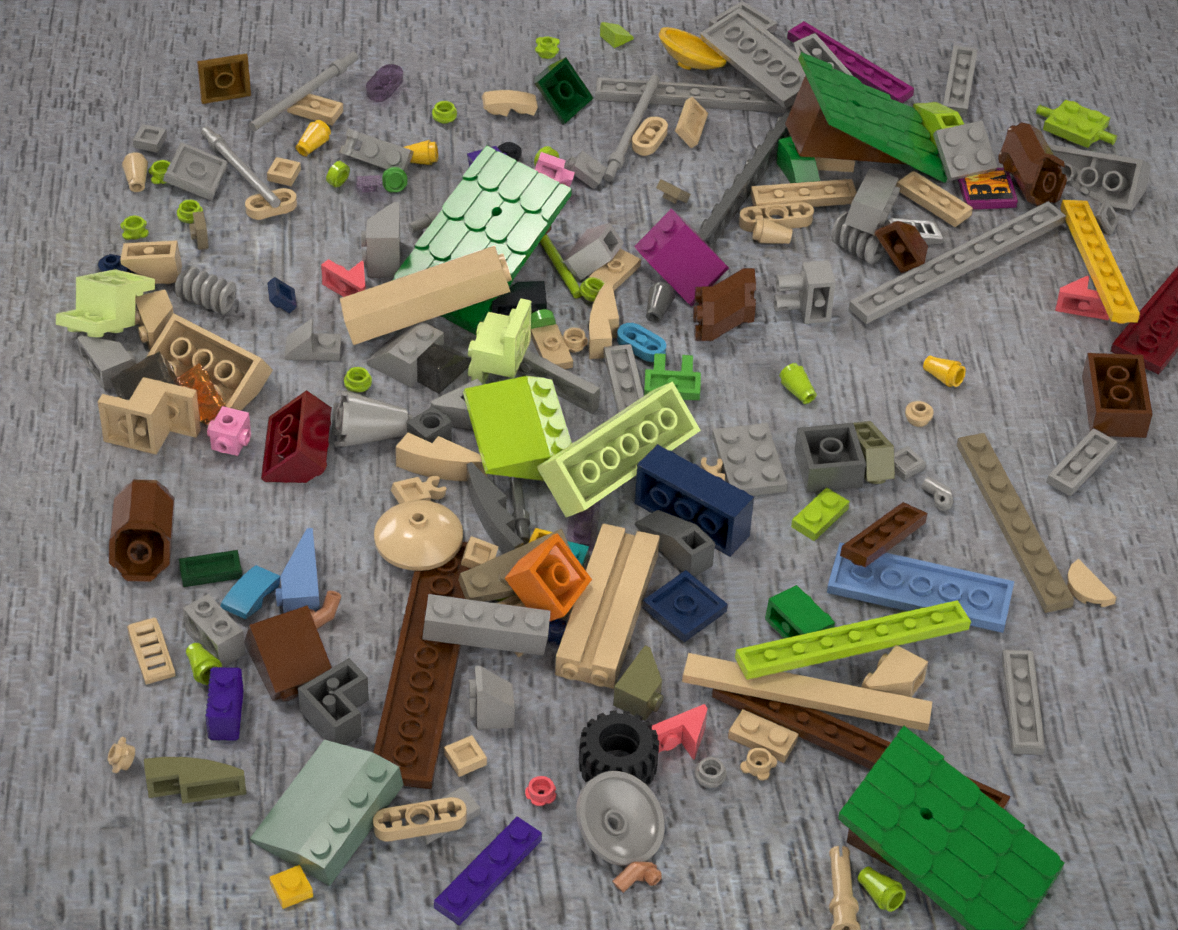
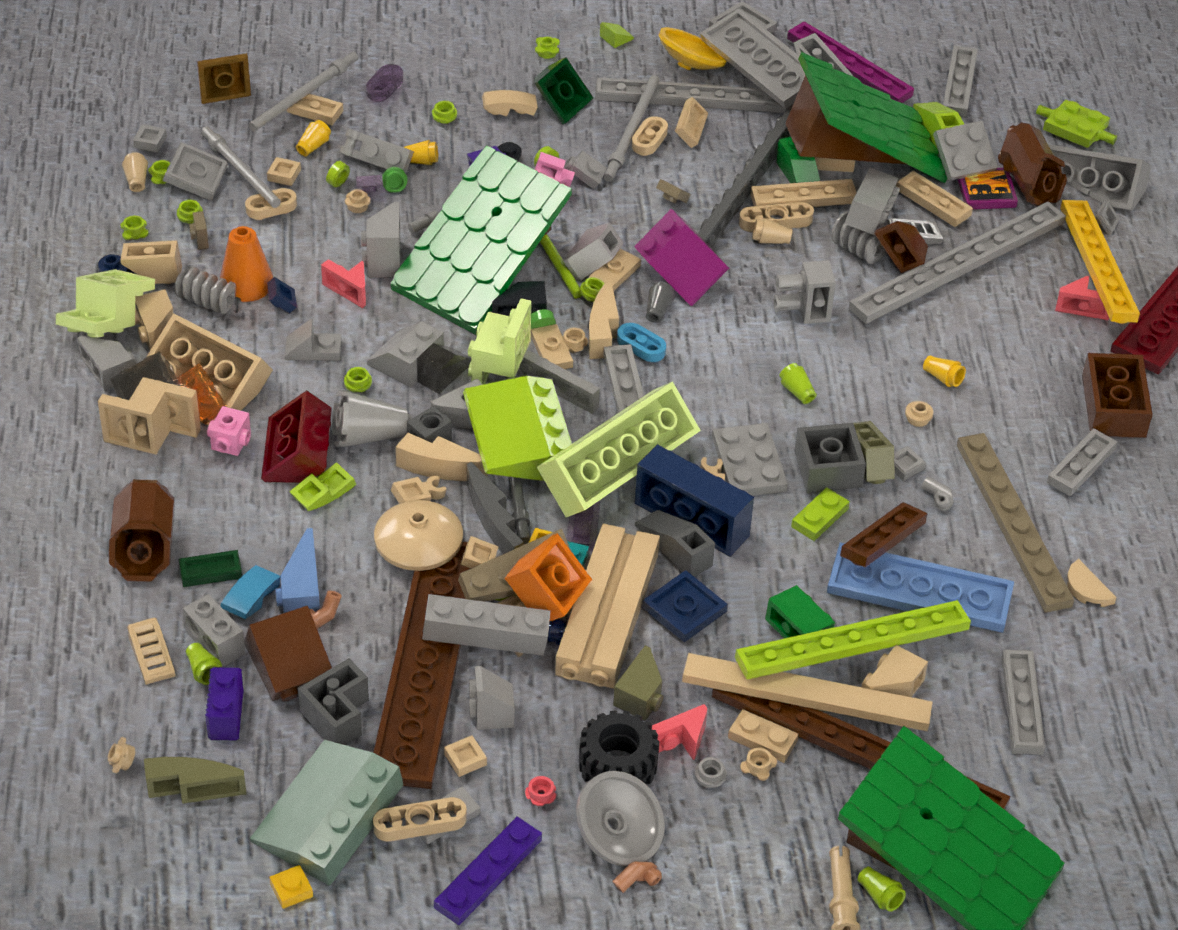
(246, 265): none -> orange cone
(324, 489): none -> lime slope
(357, 201): none -> tan plate
(425, 294): tan brick -> none
(686, 380): bright green plate -> none
(724, 305): reddish brown brick -> none

